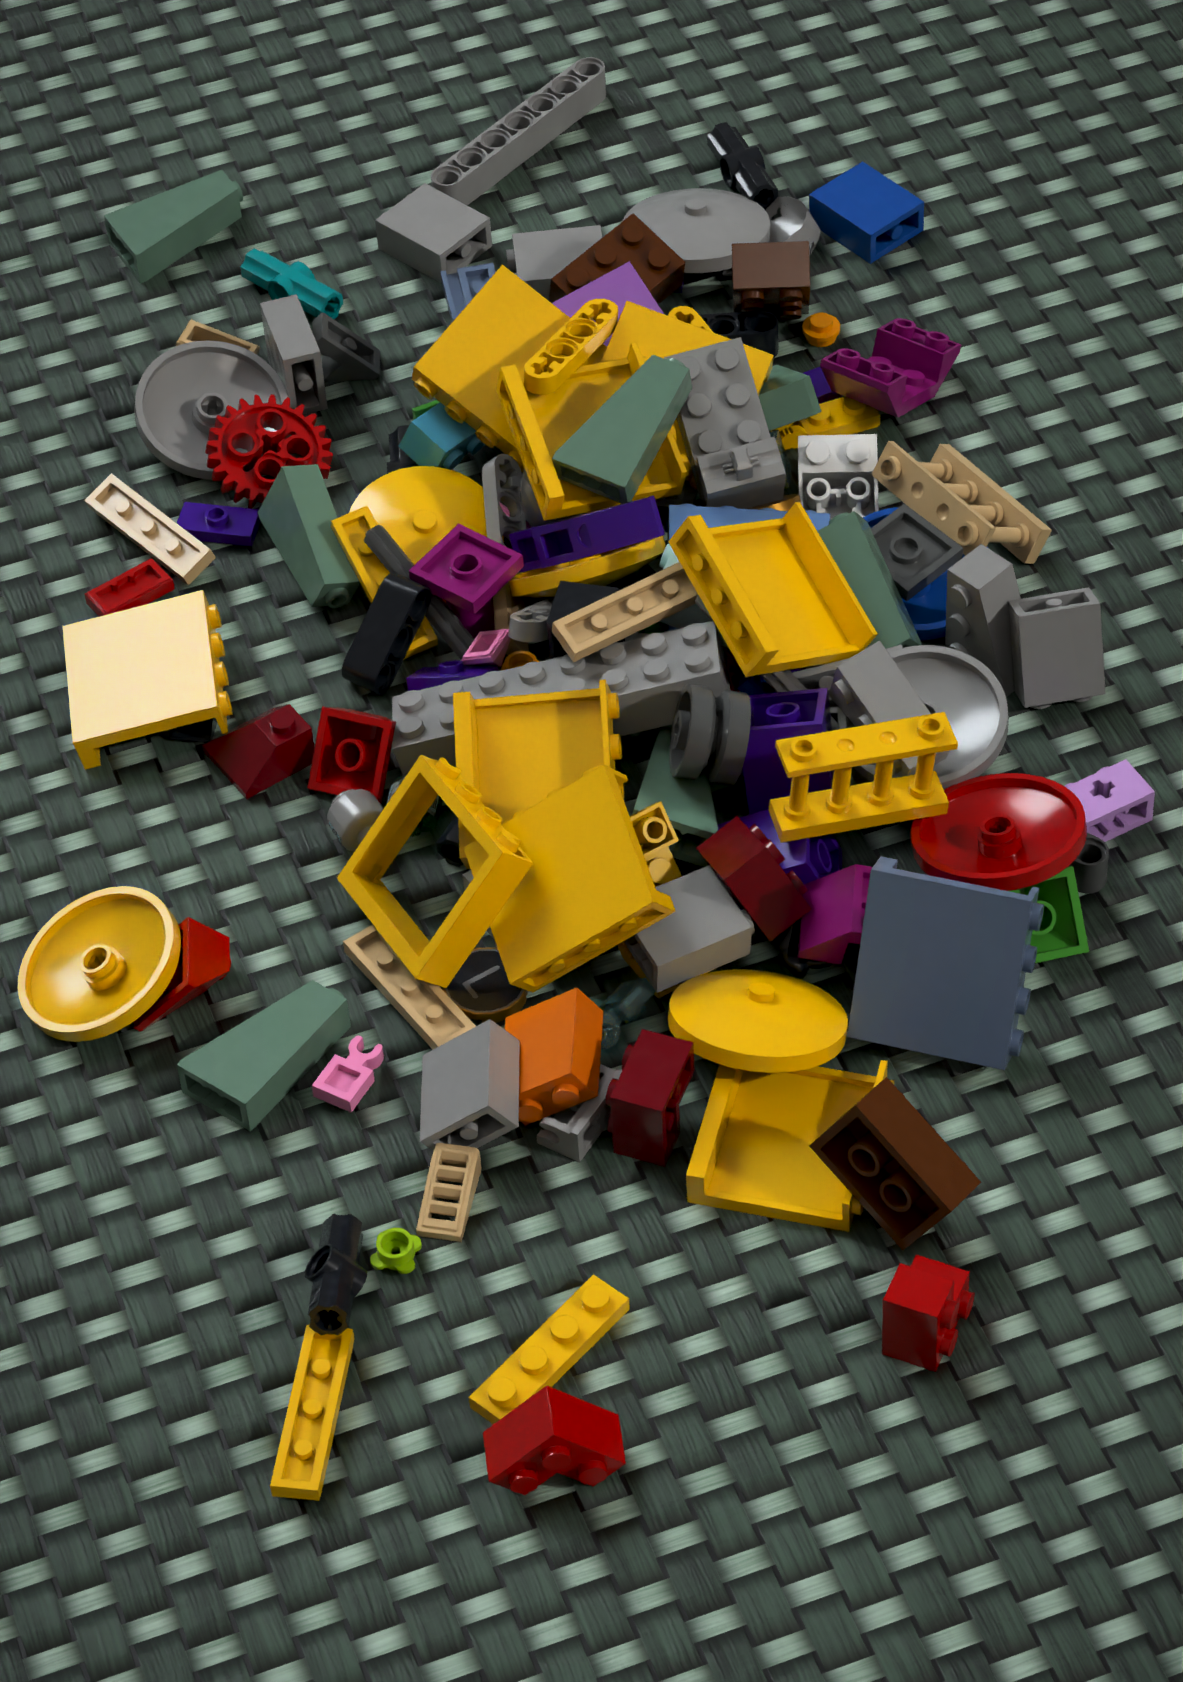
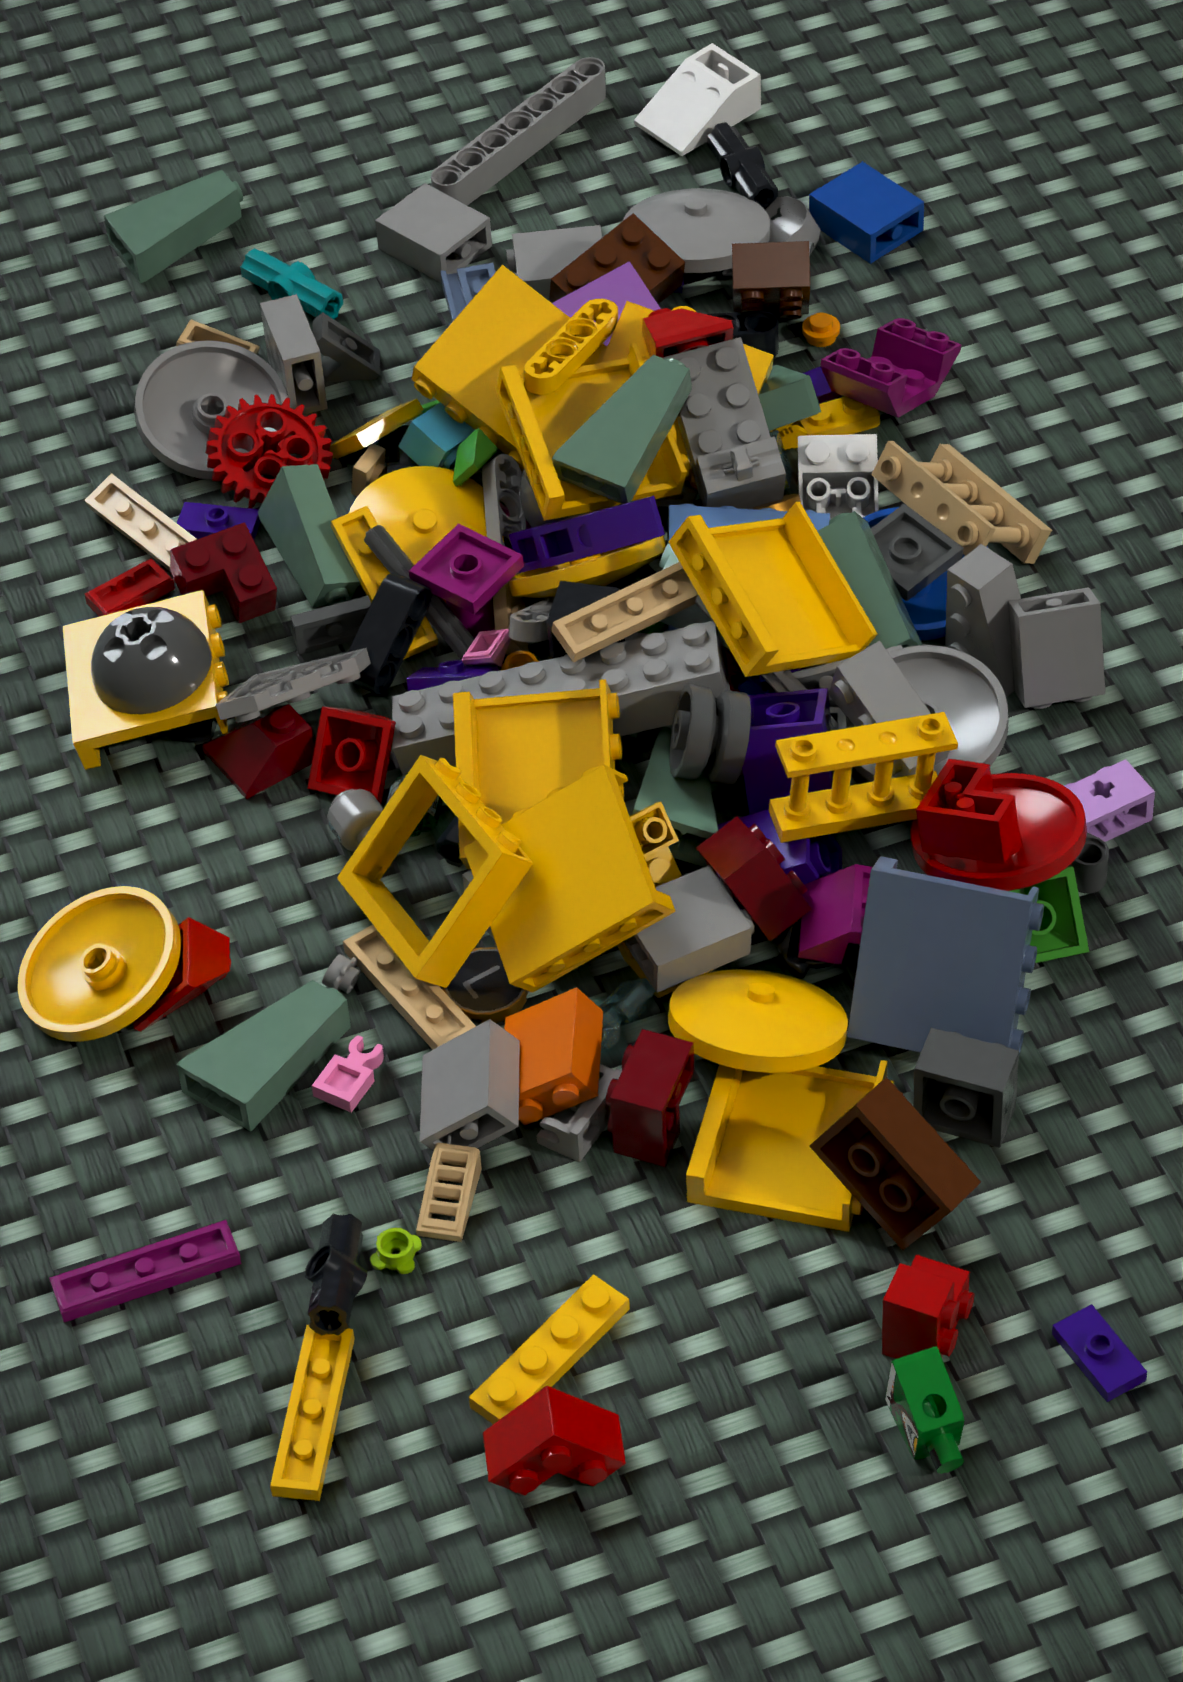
(145, 1271): none -> magenta tile
(149, 660): none -> dark grey piece
(228, 564): none -> dark red brick
(290, 684): none -> light grey plate
(328, 625): none -> dark grey plate
(342, 974): none -> light grey plate
(368, 468): none -> tan plate
(376, 428): none -> yellow tile
(472, 455): none -> bright green slope
(683, 330): none -> red slope
(700, 94): none -> white slope
(926, 1408): none -> green torso
(965, 816): none -> red brick
(966, 1086): none -> dark grey brick
(1099, 1353): none -> dark purple plate

